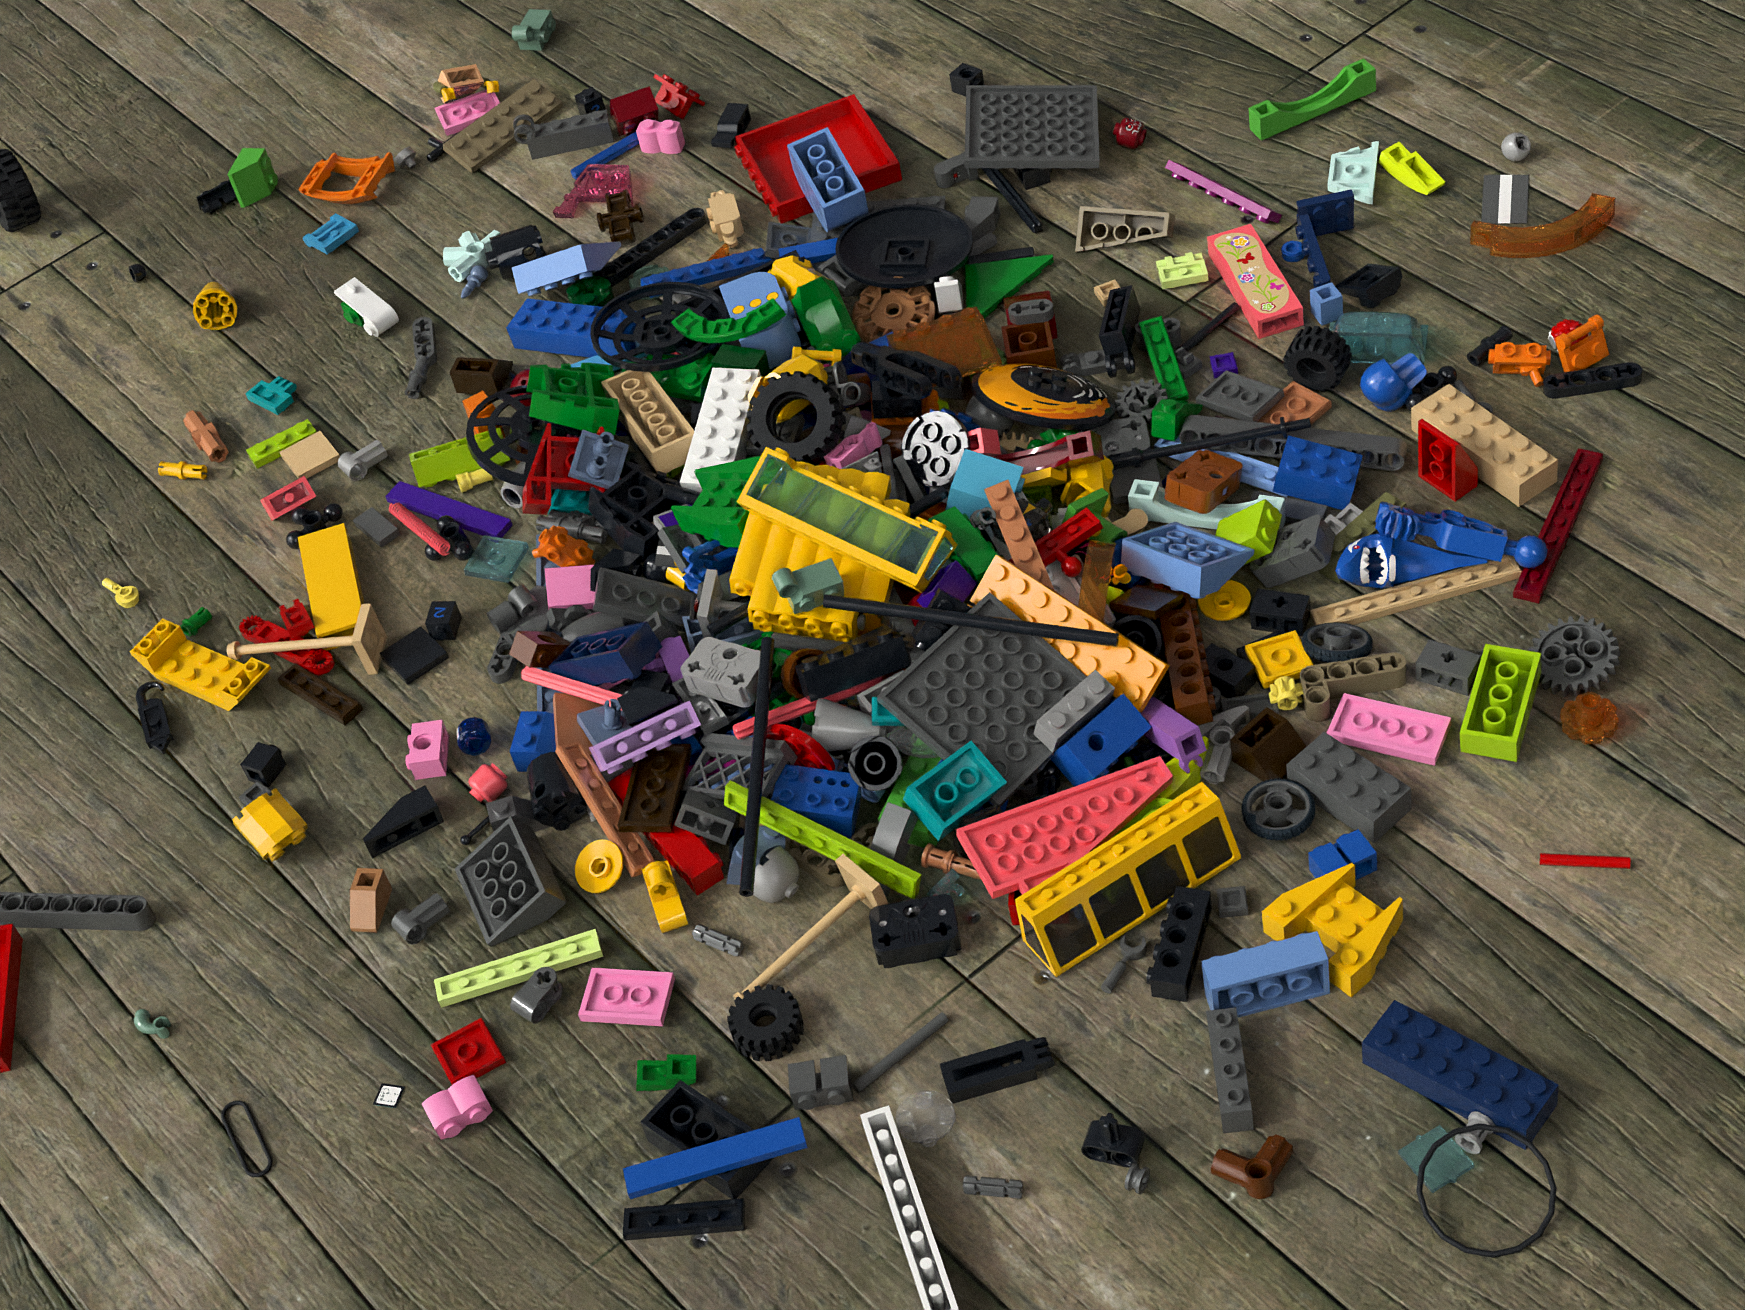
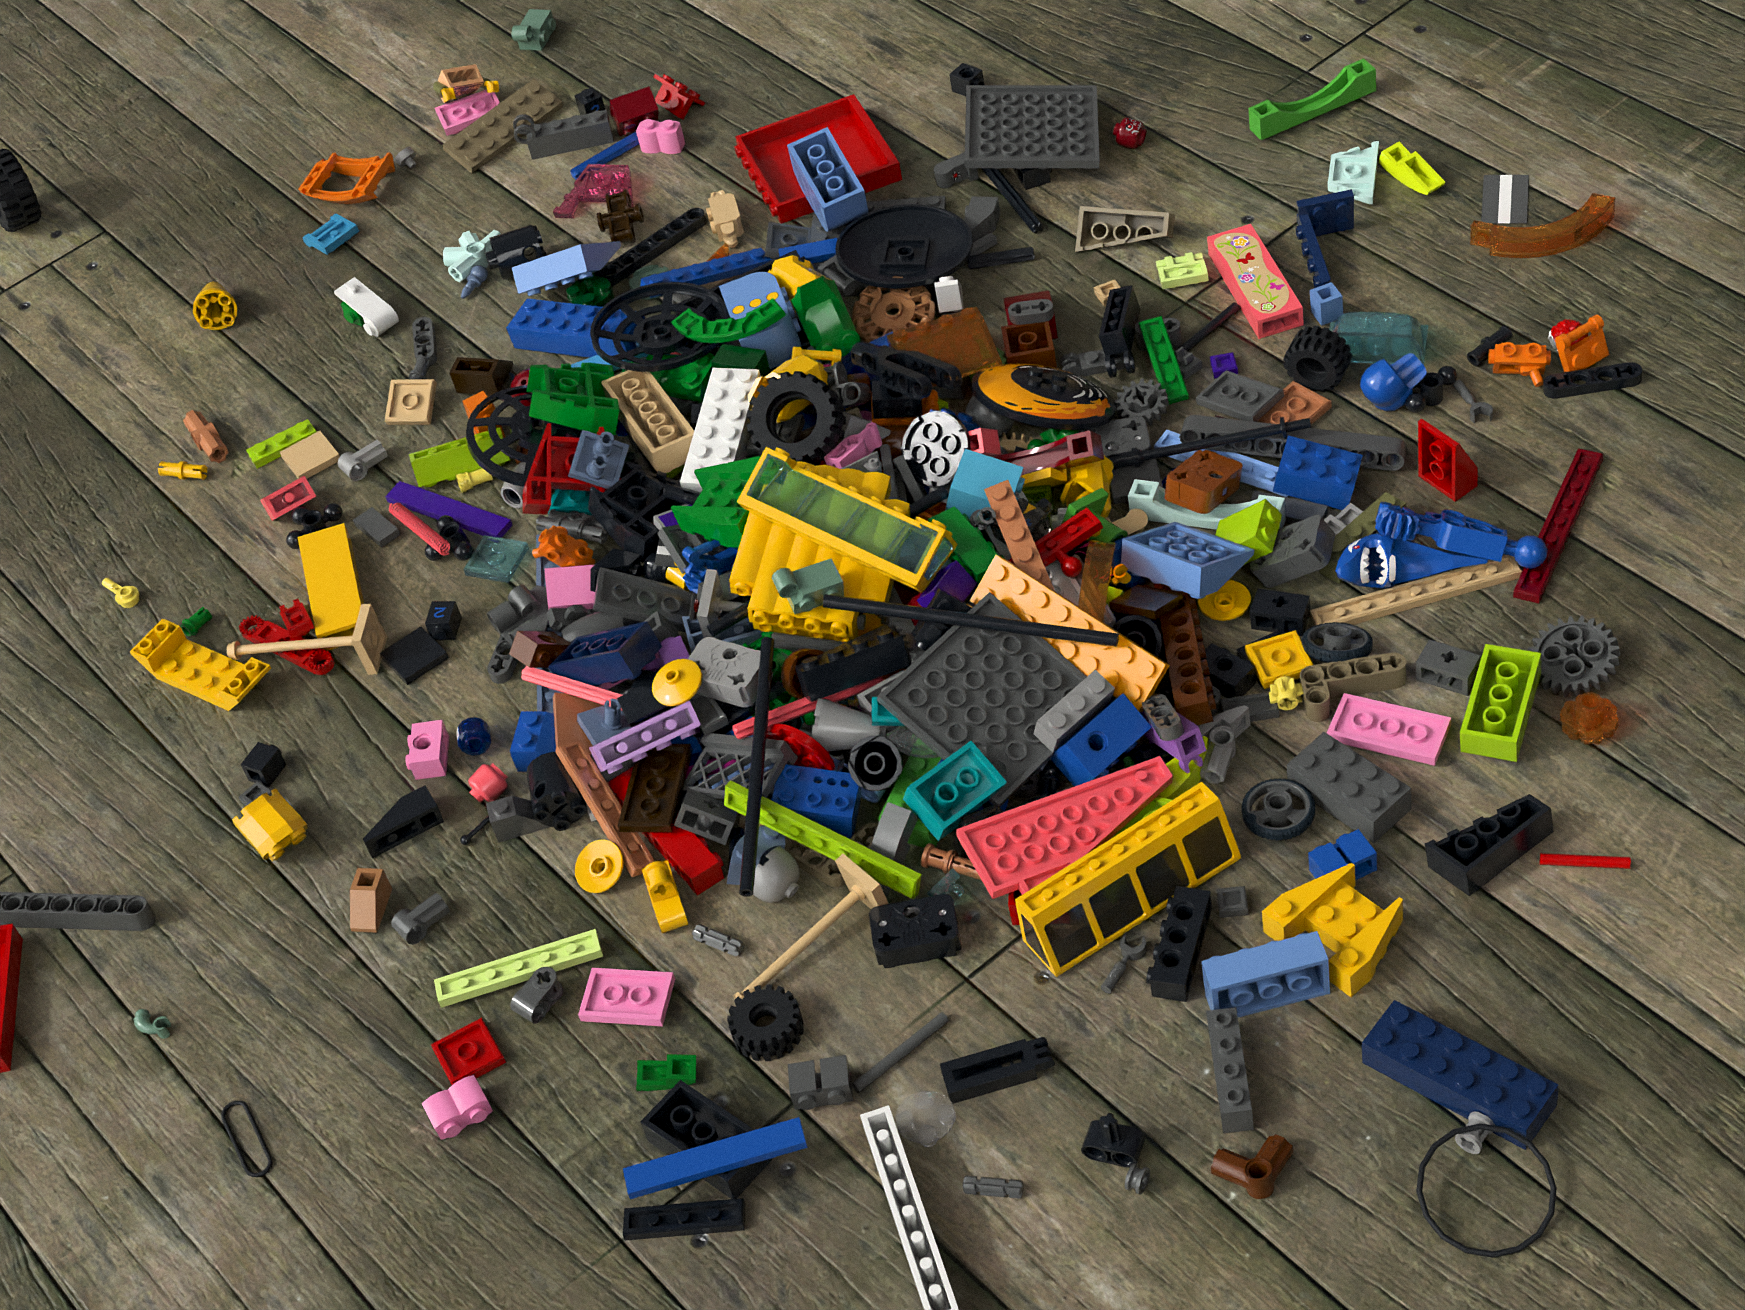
(137, 272): black hinge -> none
(154, 718): black plate -> none
(210, 200): black hinge -> none
(252, 176): bright green slope -> none
(274, 395): teal hinge -> none
(320, 694): dark brown tile -> none
(388, 1095): sticker -> none
(410, 402): none -> tan tile
(439, 148): black piece -> none
(509, 882): dark grey slope -> none
(677, 682): none -> yellow dish
(731, 124): black piece -> none
(995, 280): green tile -> none
(1163, 717): none -> dark grey beam
(1169, 417): green slope -> none
(1229, 196): plate -> none
(1266, 746): dark brown slope -> none
(1292, 251): blue tile -> none
(1372, 284): black slope -> none
(1445, 1164): clear light blue piece -> none
(1490, 845): none -> black wedge
(1502, 454): tan brick -> none
(1516, 147): light grey piece -> none

